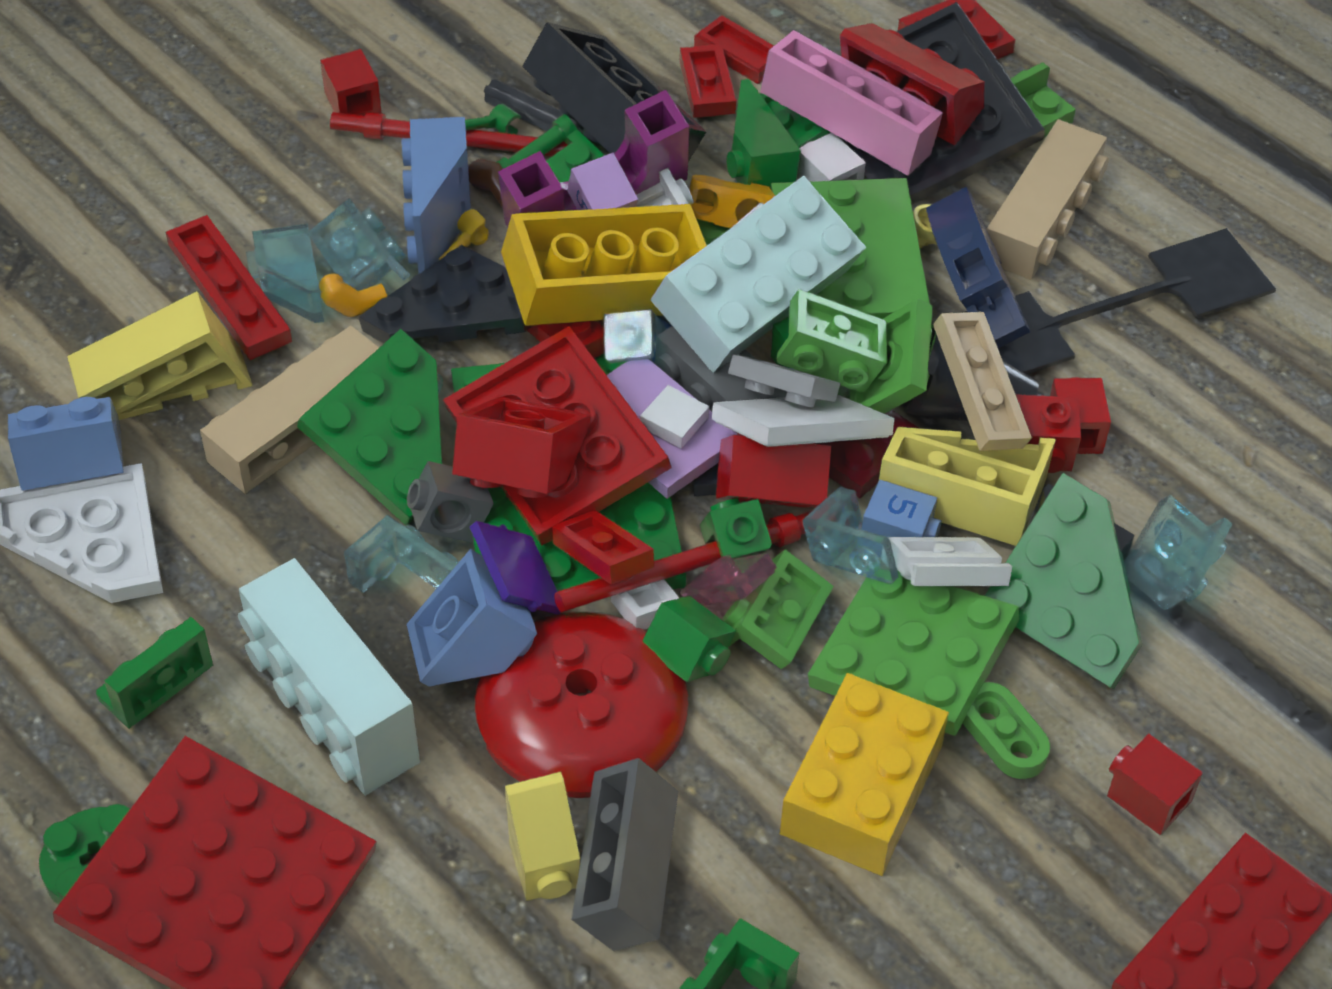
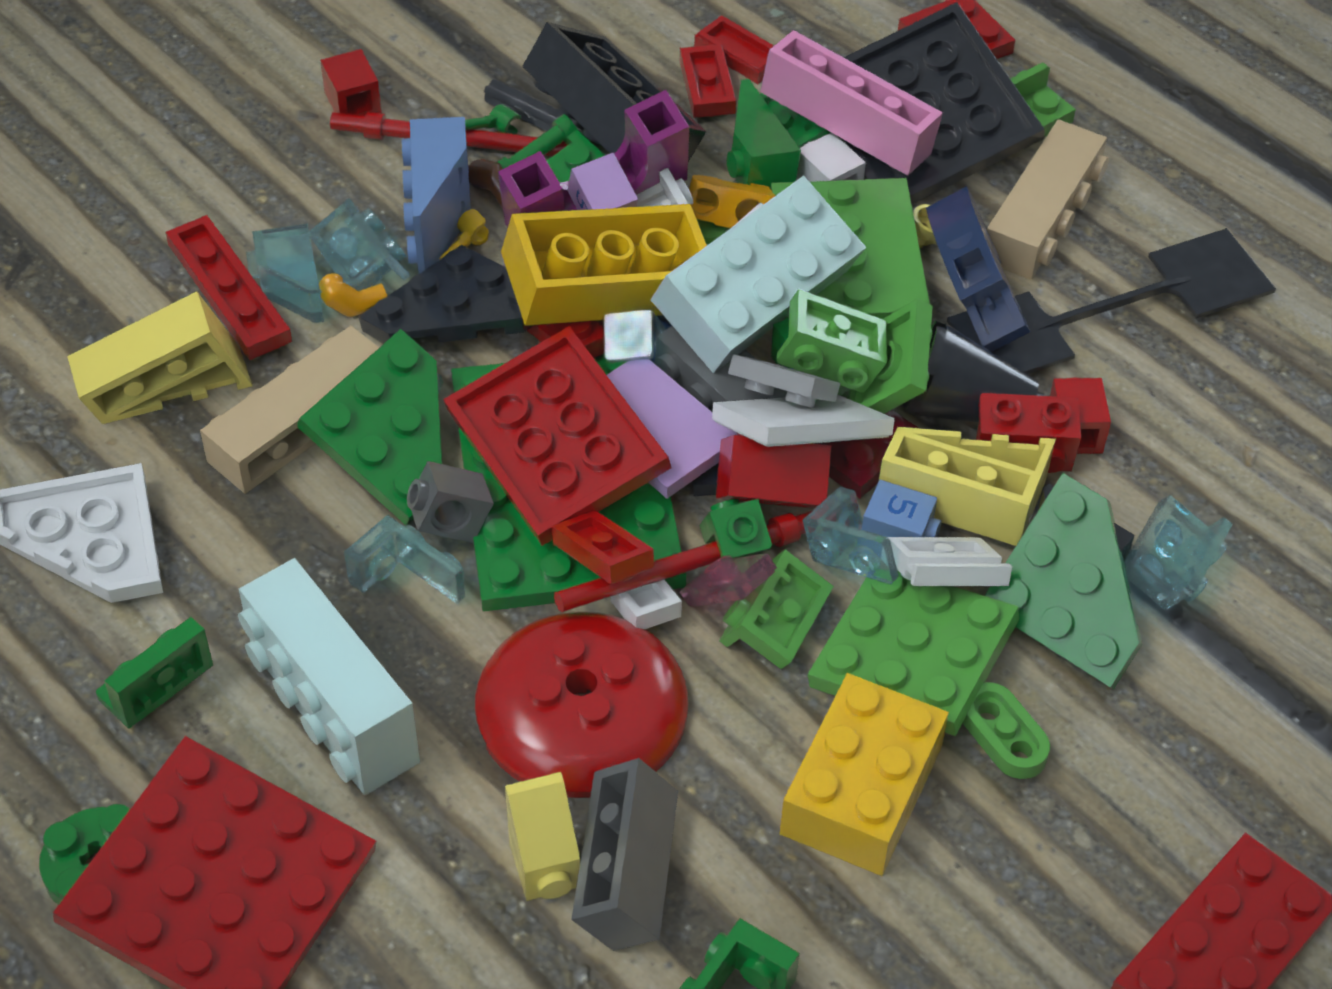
(65, 442): medium blue slope -> none
(467, 627): medium blue slope -> none
(516, 567): dark purple piece -> none
(518, 445): red slope -> none
(674, 416): white tile -> none
(689, 638): green brick -> none
(919, 73): red slope -> none
(982, 381): tan plate -> none
(1153, 783): red brick -> none

